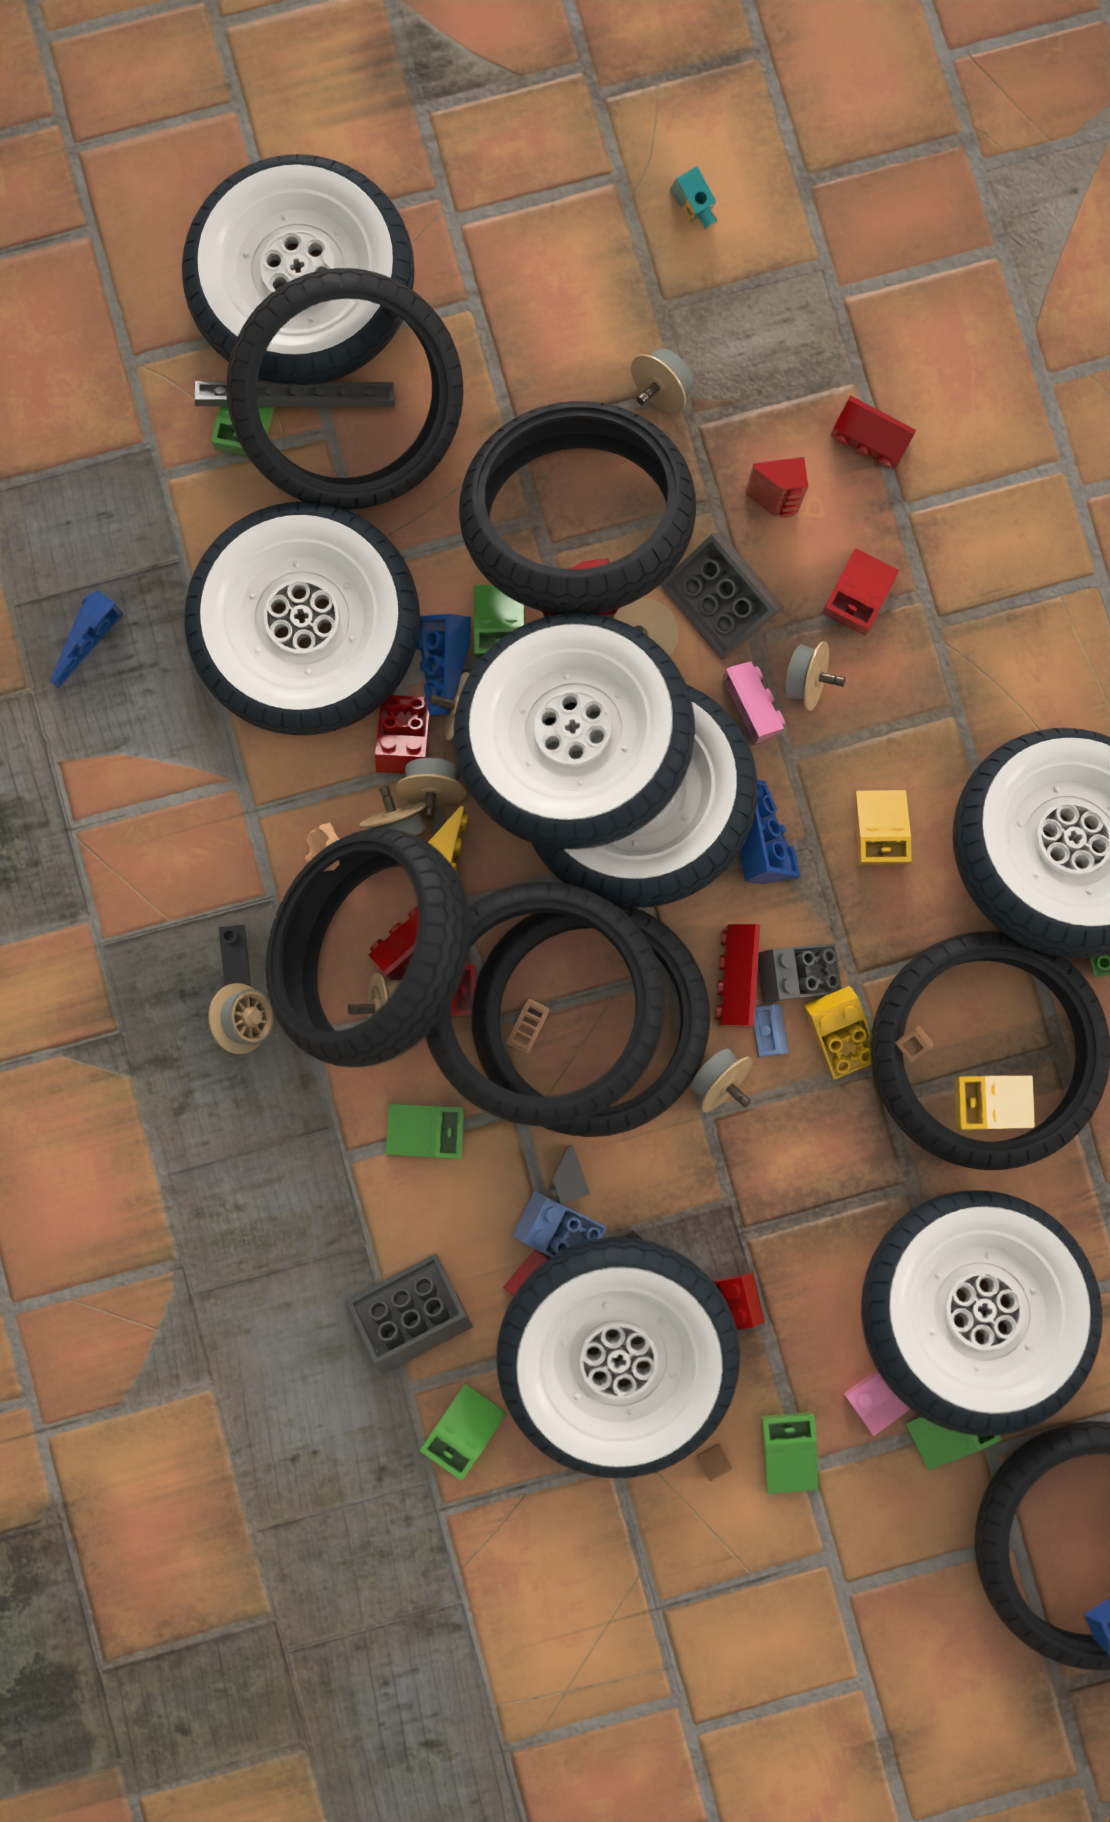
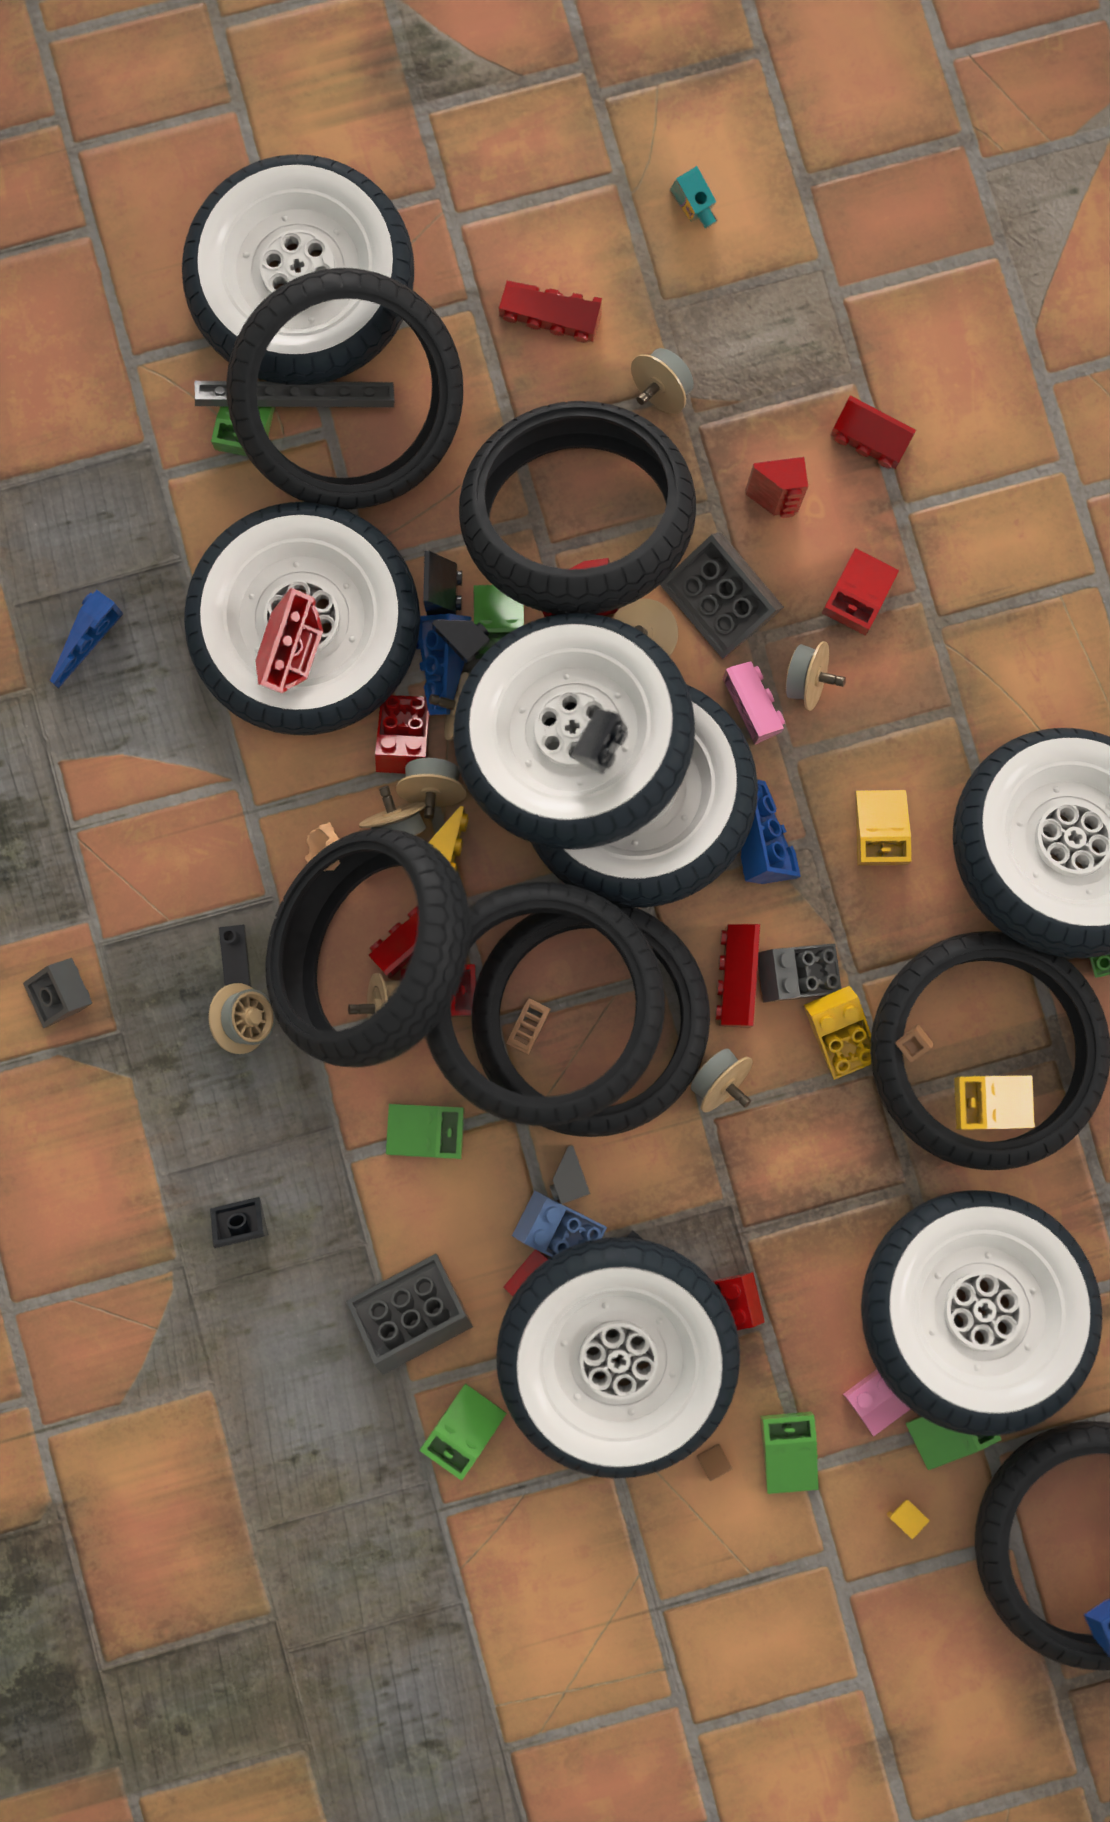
(57, 992): none -> dark grey slope
(238, 1222): none -> black slope
(289, 642): none -> red wedge
(440, 585): none -> black slope
(462, 637): none -> black slope
(551, 311): none -> red wedge
(600, 740): none -> black slope
(770, 1030): light blue slope -> none
(908, 1518): none -> yellow panel

